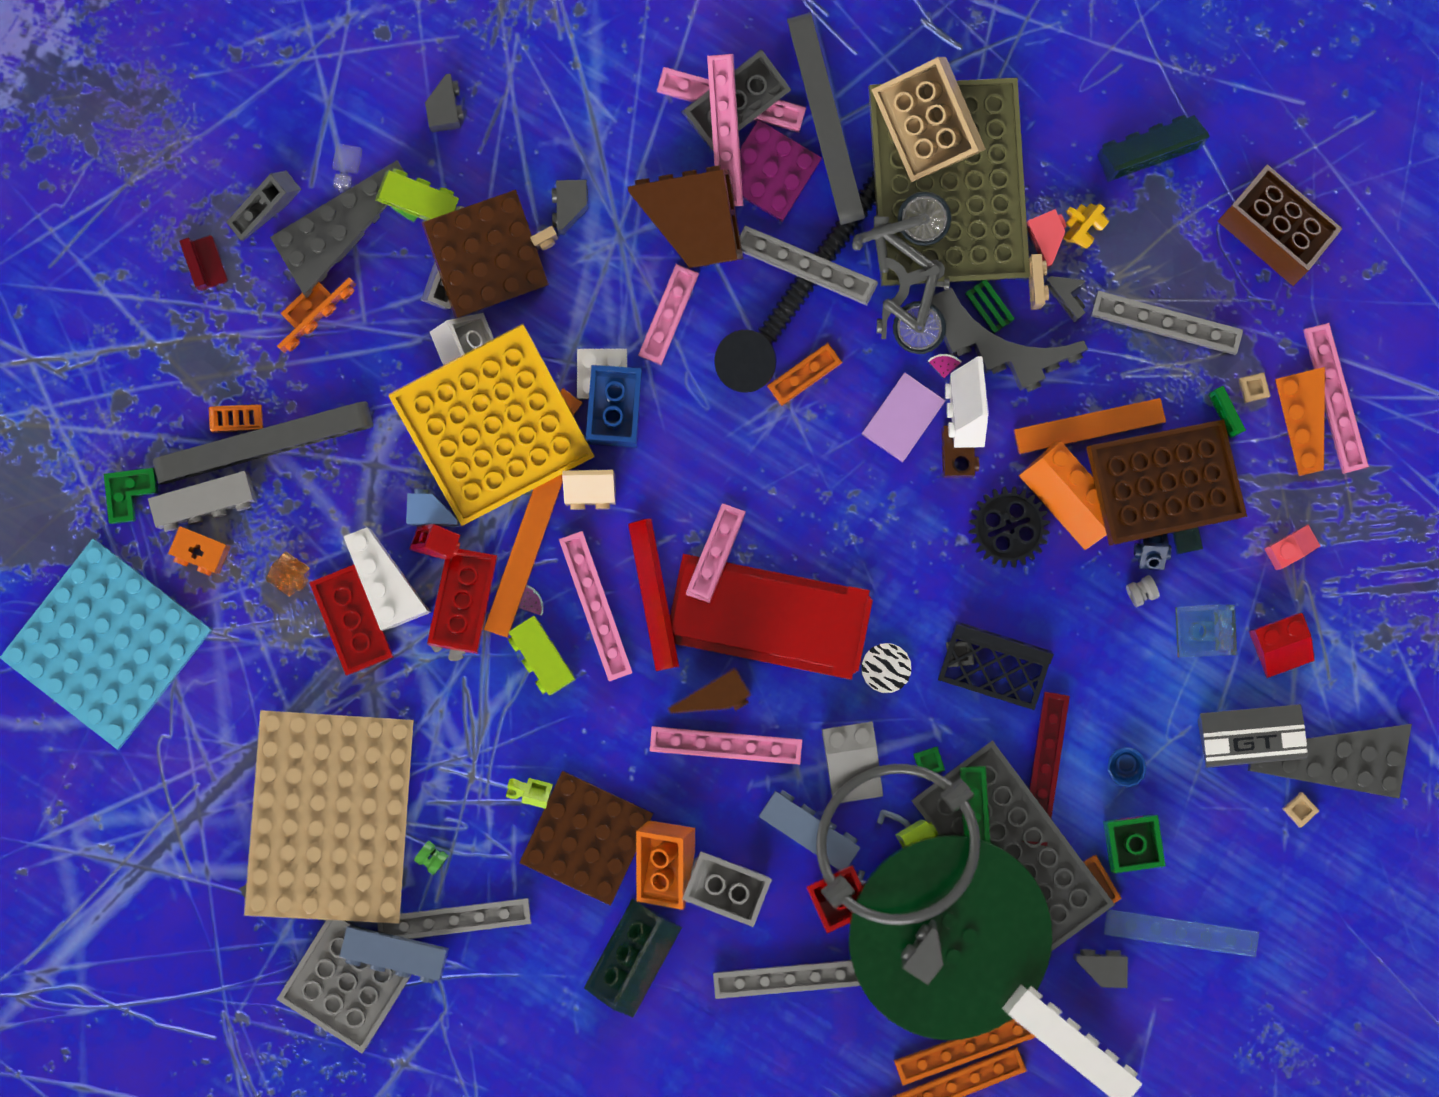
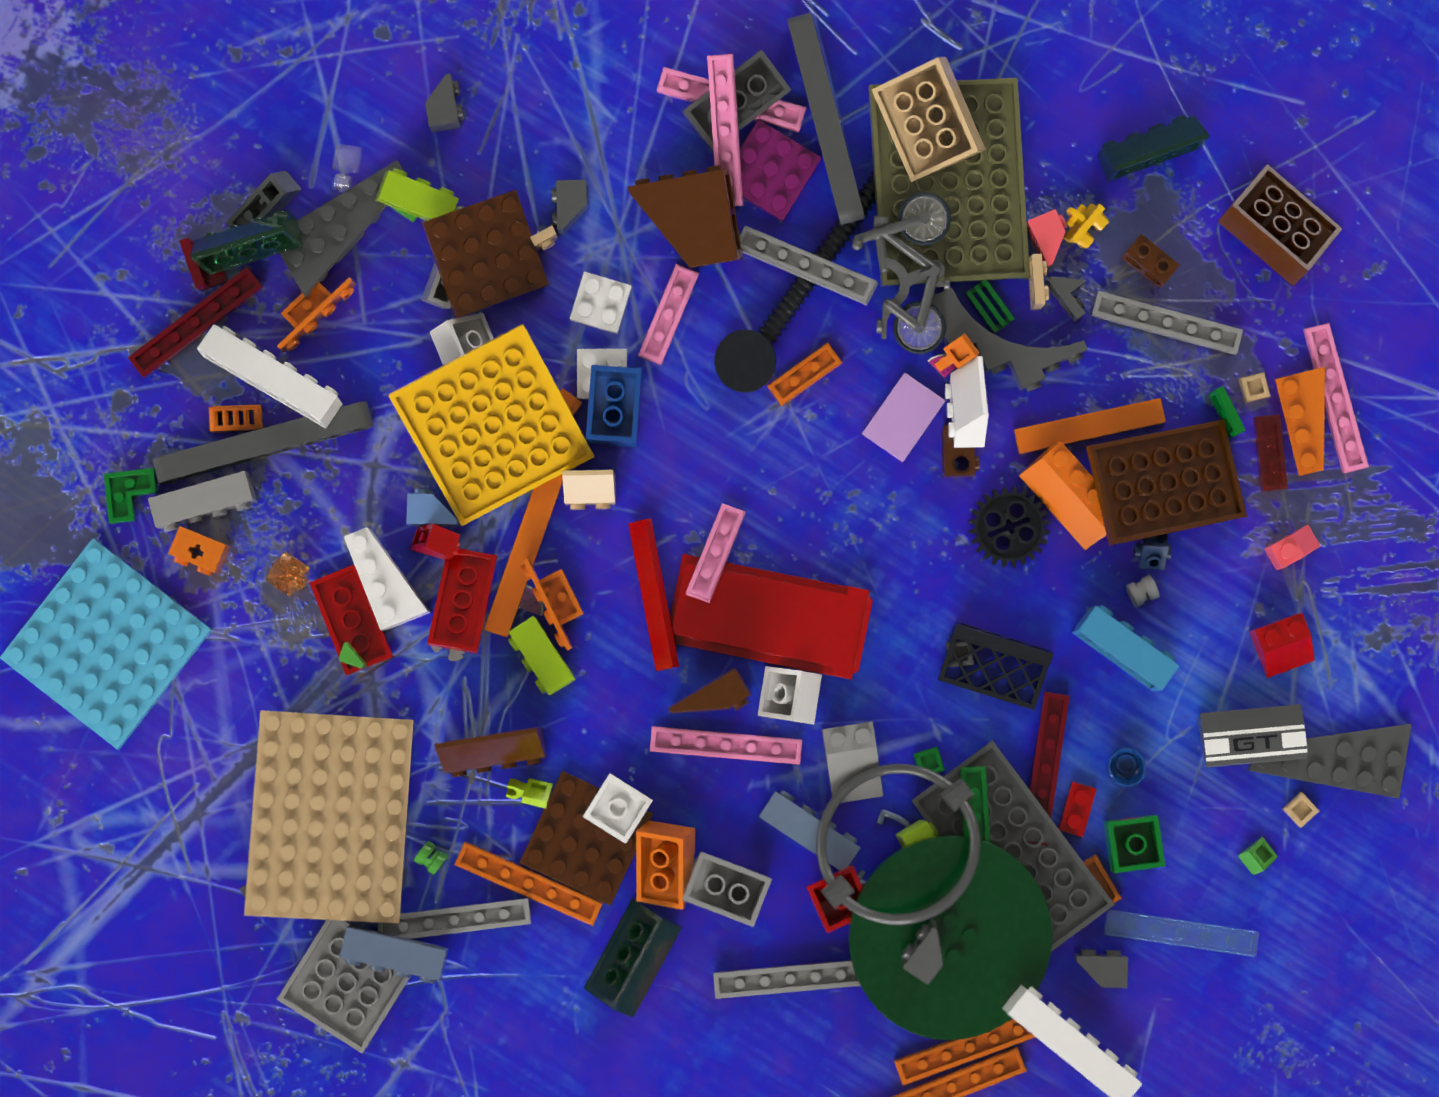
(195, 322): none -> dark red plate
(247, 242): none -> slope
(269, 375): none -> white brick
(350, 656): none -> bright green slope
(492, 750): none -> reddish brown slope
(528, 883): none -> orange tile
(558, 599): none -> orange bracket
(595, 606): bright pink plate -> none
(600, 302): none -> white plate
(617, 808): none -> white plate
(789, 695): none -> white slope
(886, 668): white tile -> none
(957, 352): none -> orange plate
(1077, 809): none -> red plate
(1125, 648): none -> dark azure brick
(1150, 261): none -> reddish brown brick
(1187, 540): tile -> none
(1206, 631): clear light blue slope -> none
(1258, 856): none -> bright green slope
(1270, 453): none -> clear red plate

